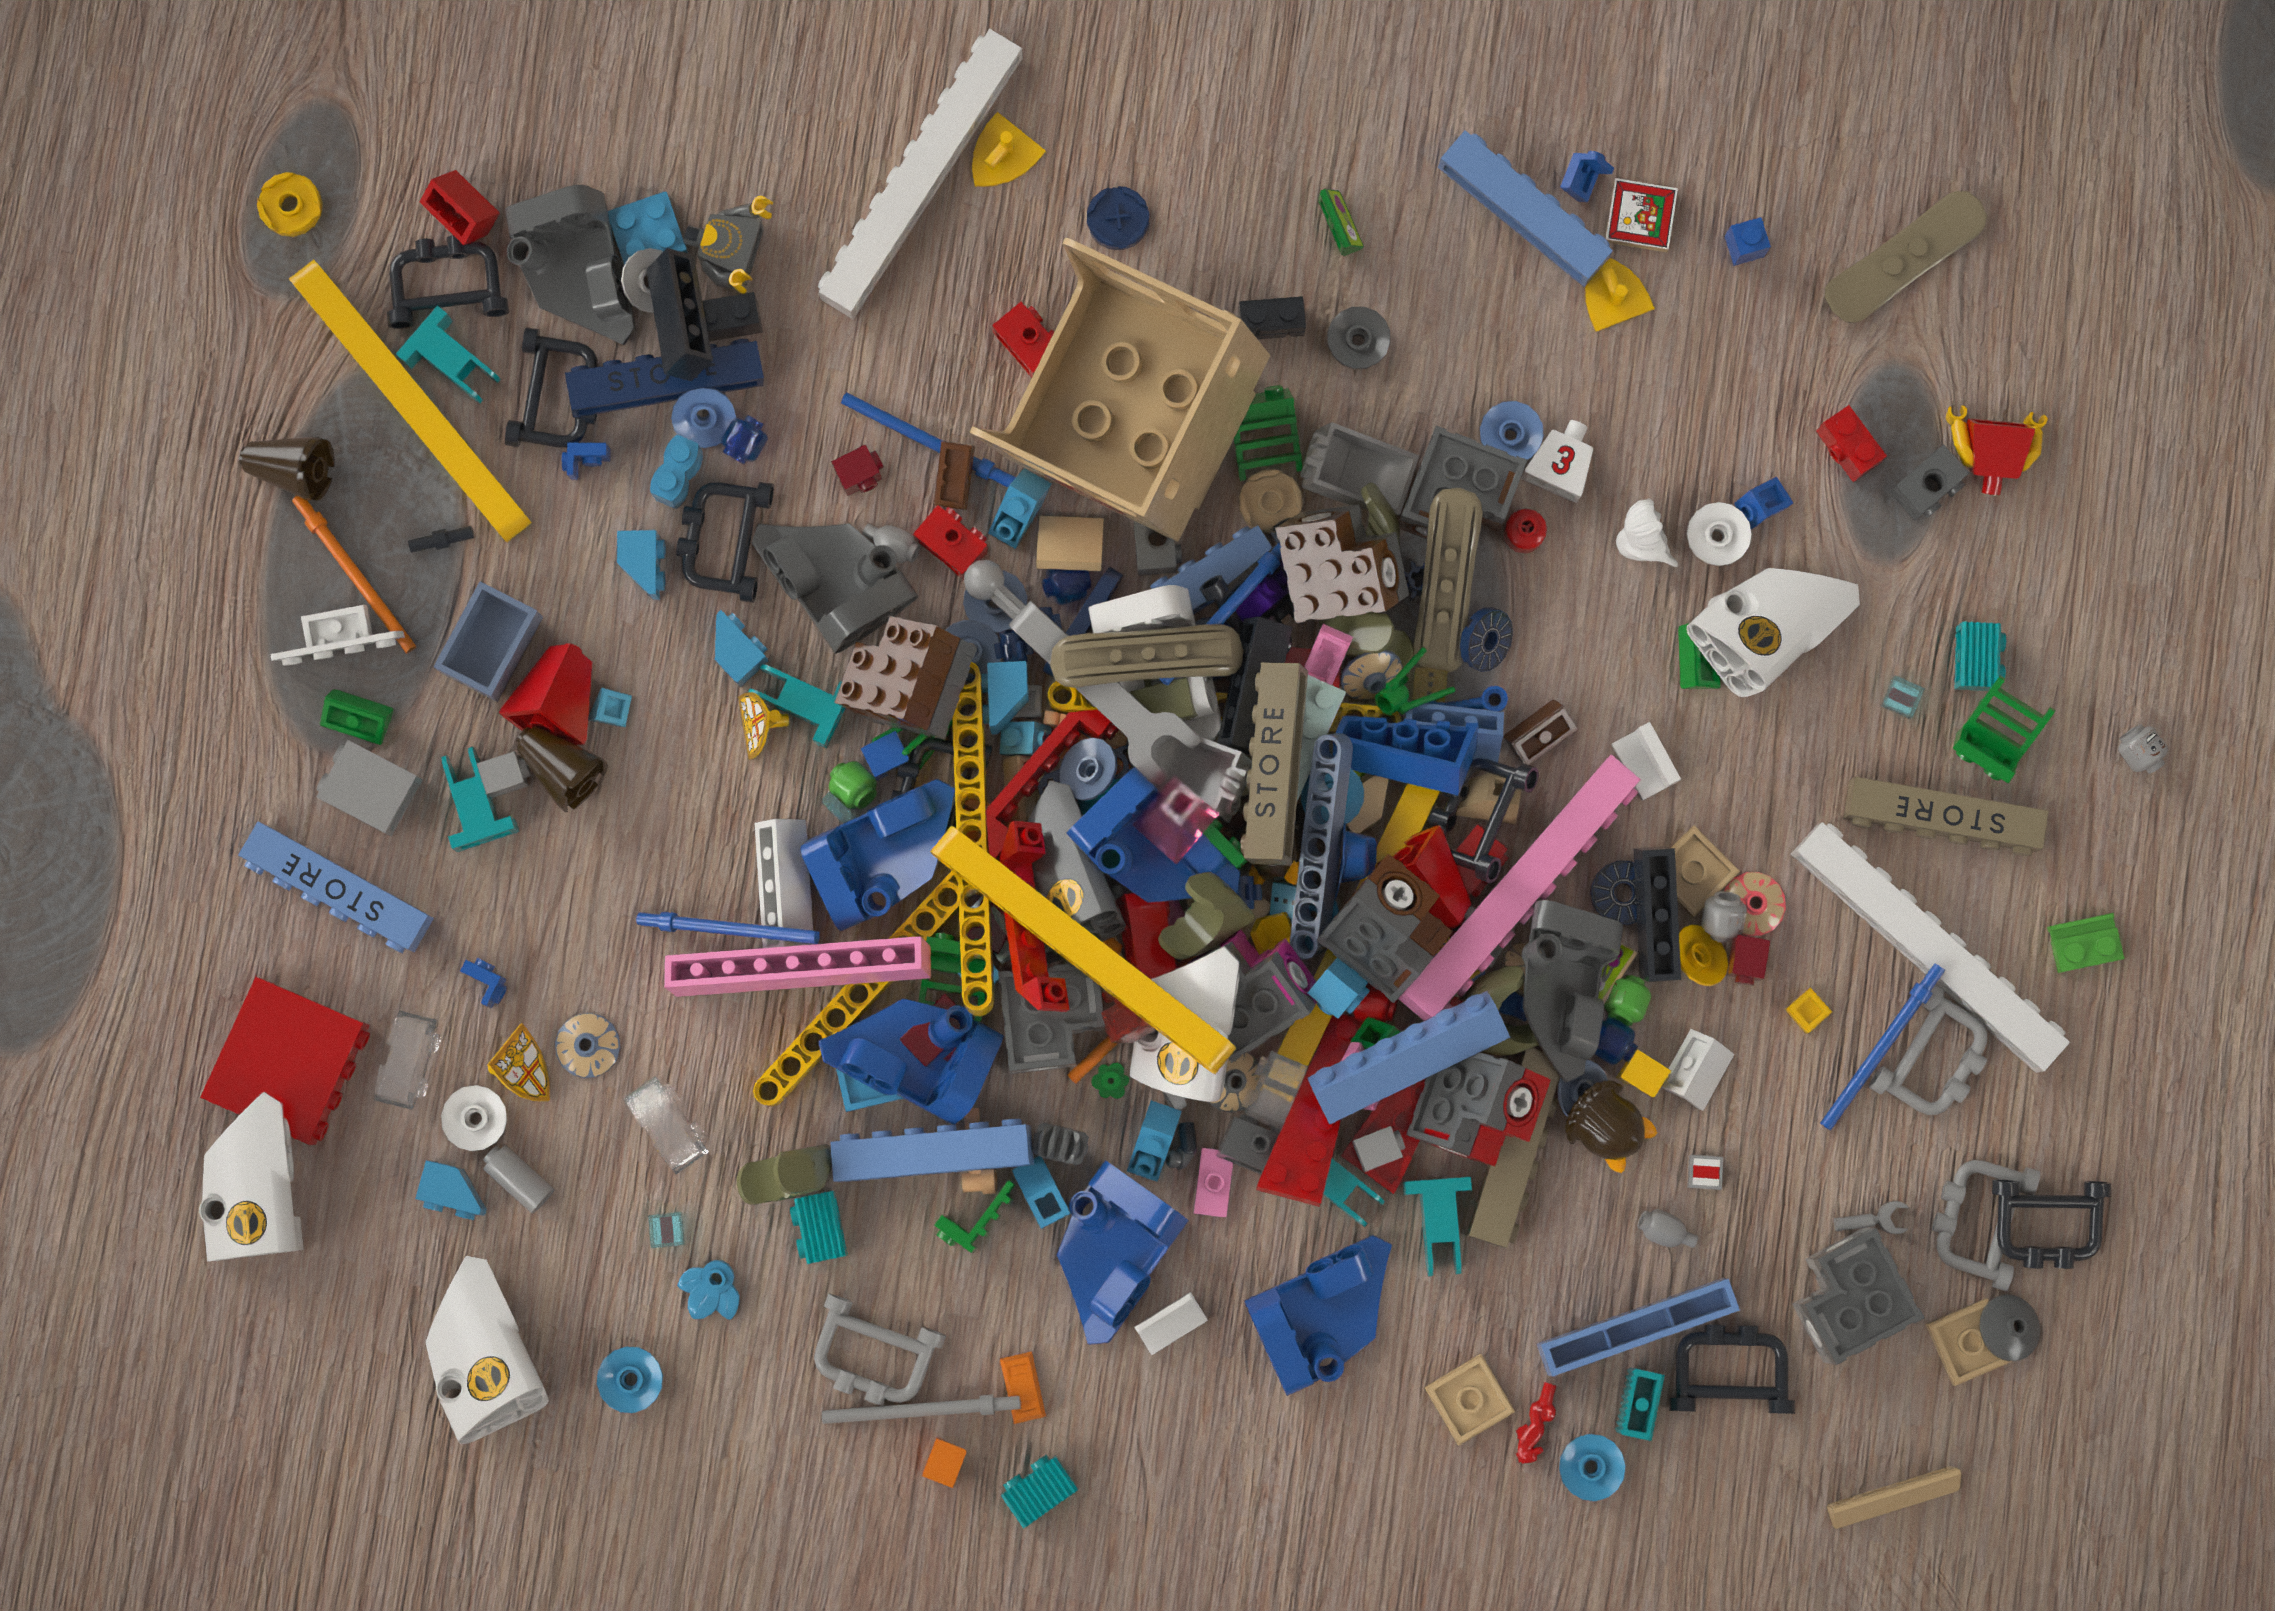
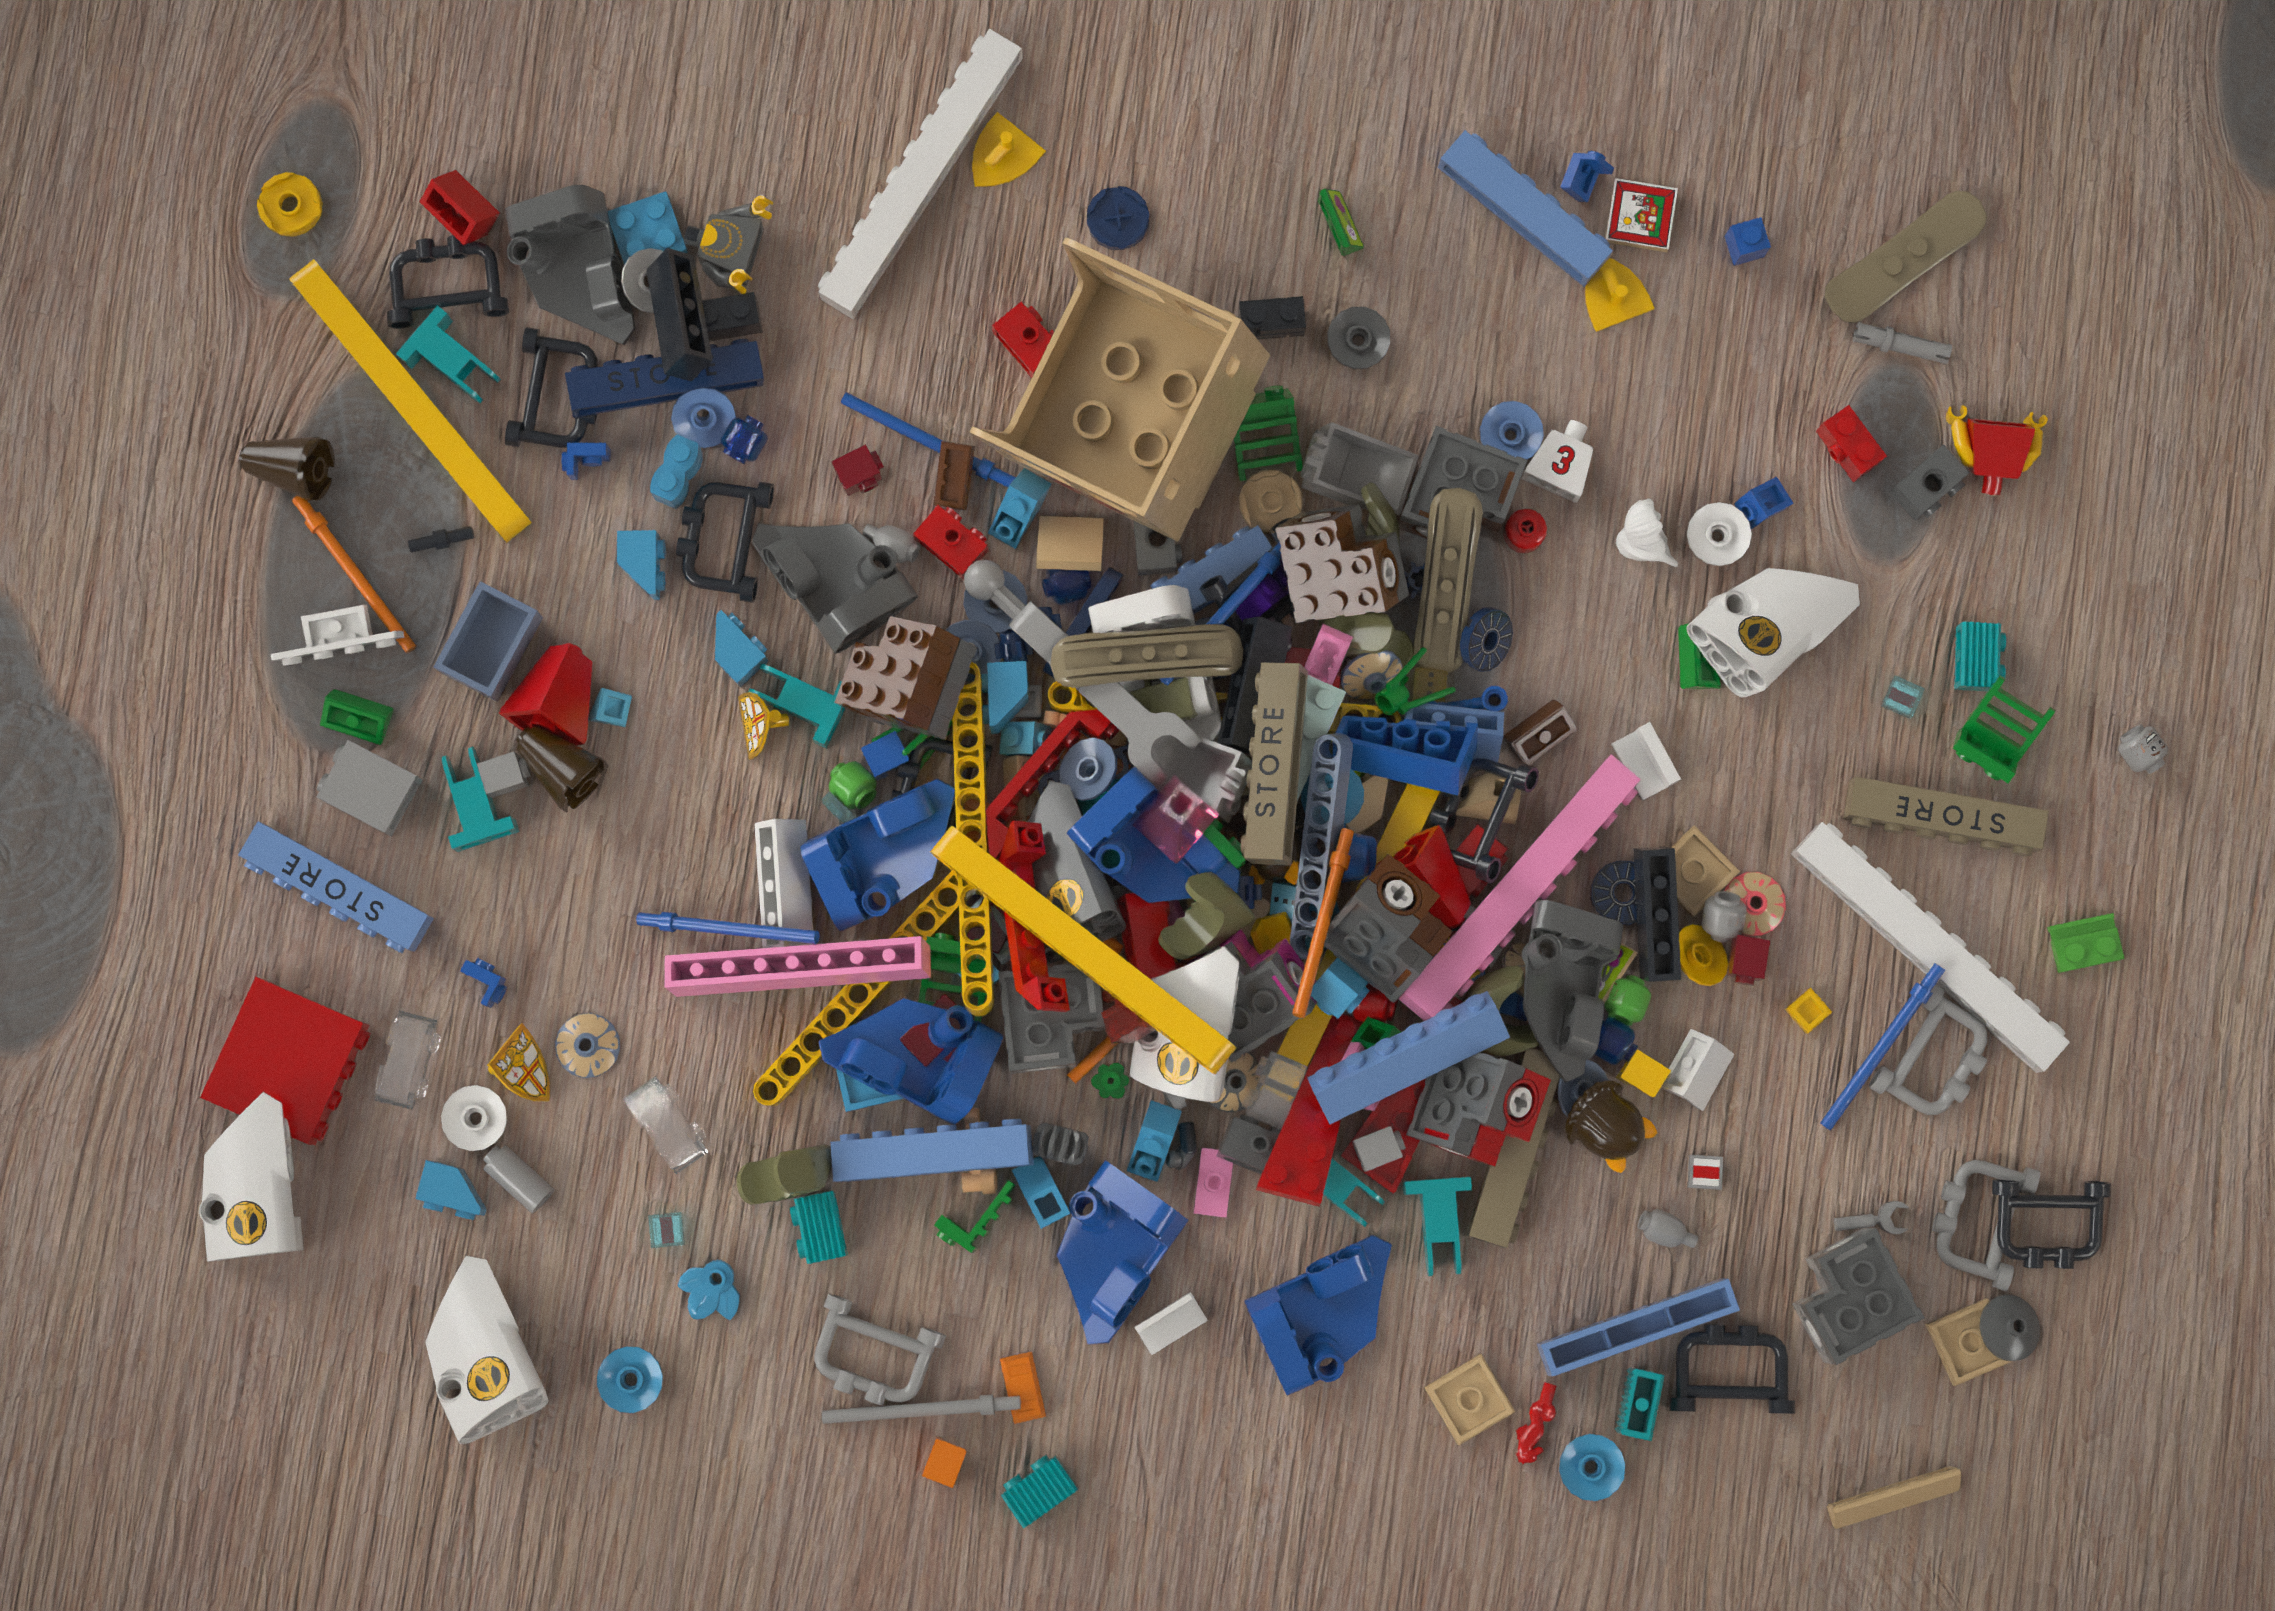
(1339, 863): none -> orange bar
(1895, 341): none -> light grey pin

